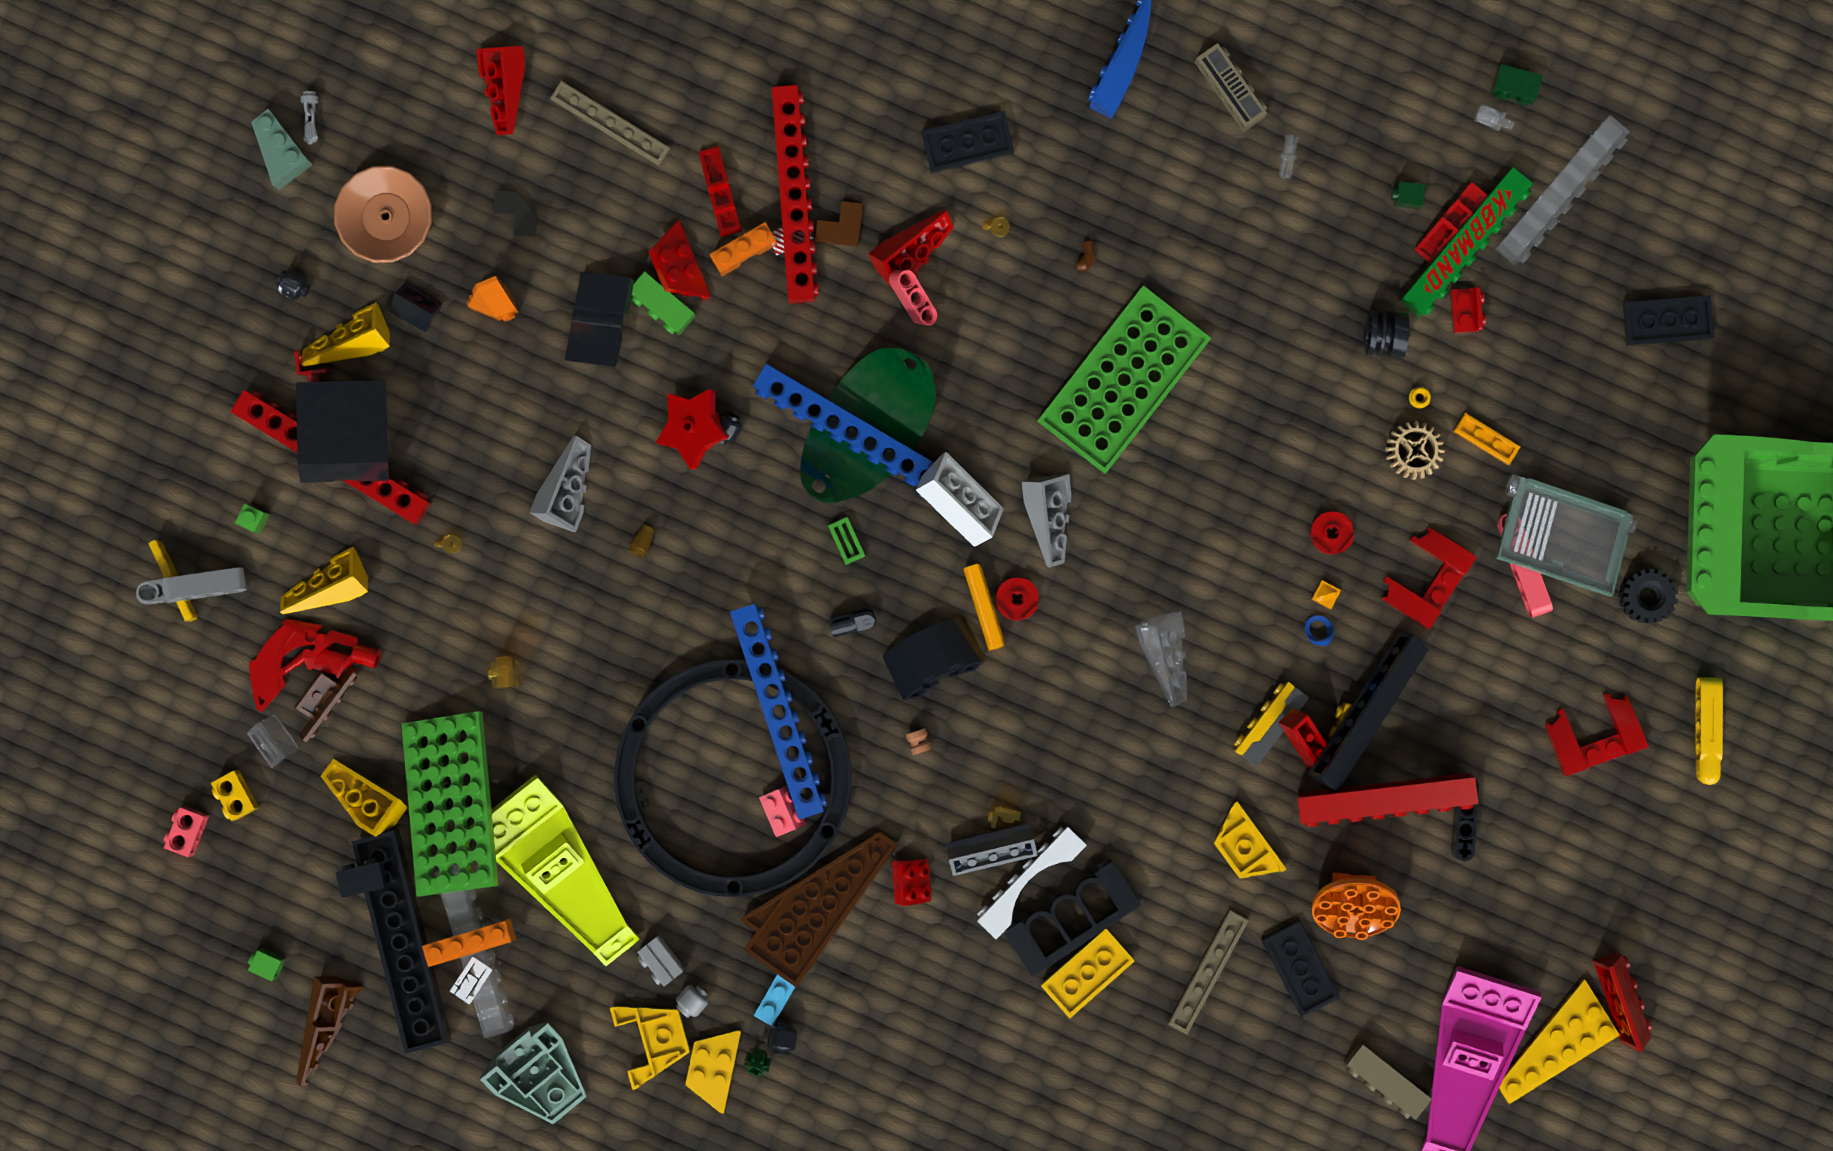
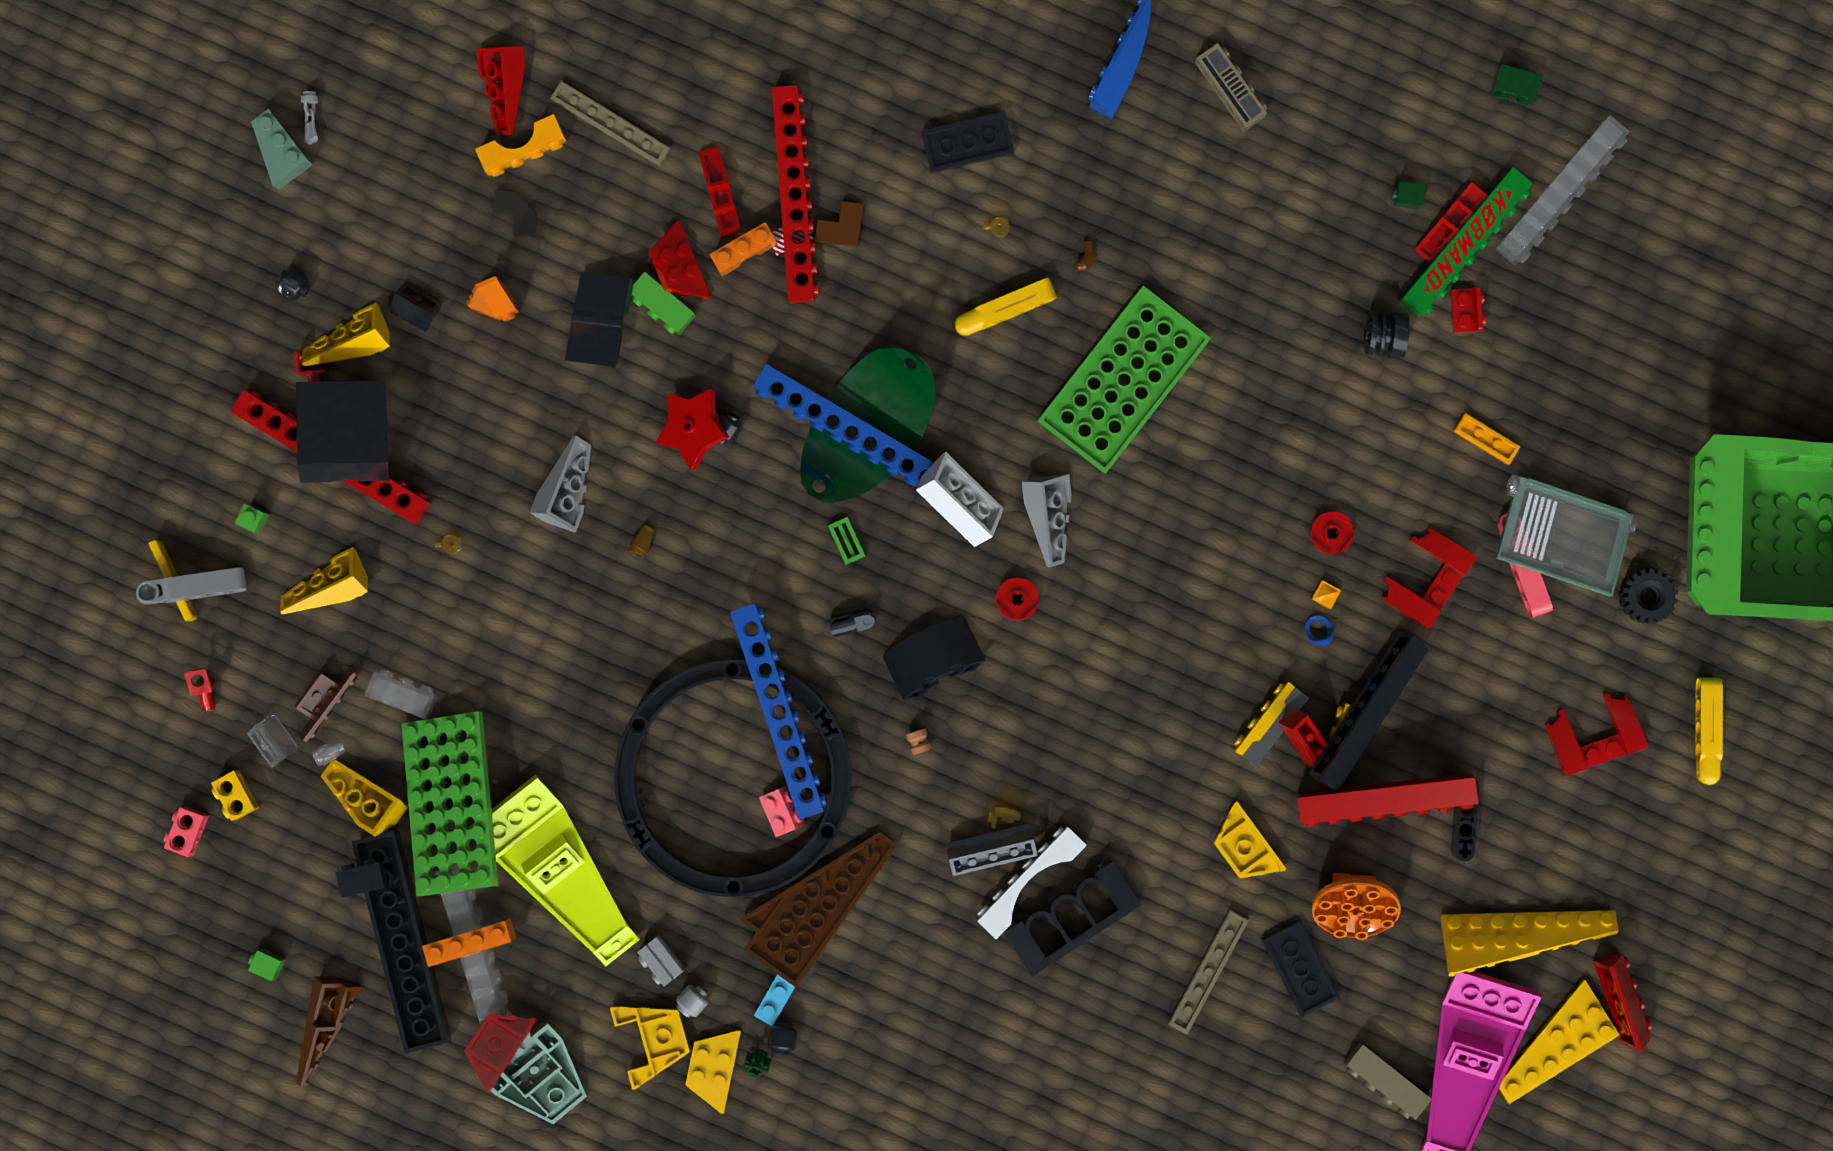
(203, 689): none -> red bracket
(268, 668): red piece -> none
(326, 753): none -> clear cone
(366, 200): nougat dish -> none
(401, 694): none -> clear brick
(471, 980): white sticker -> none
(496, 1045): none -> red wing
(504, 673): clear yellow brick -> none
(546, 136): none -> light orange arch
(904, 293): coral beam -> none
(911, 247): red wedge -> none
(911, 882): red bracket -> none
(984, 607): light orange brick -> none
(1005, 307): none -> yellow piece
(1087, 973): yellow plate -> none
(1162, 646): clear wedge -> none
(1288, 156): clear axle -> none
(1406, 444): tan gear -> none
(1425, 394): yellow plate -> none
(1492, 118): clear hinge -> none
(1496, 937): none -> yellow wing
(1668, 320): black plate -> none

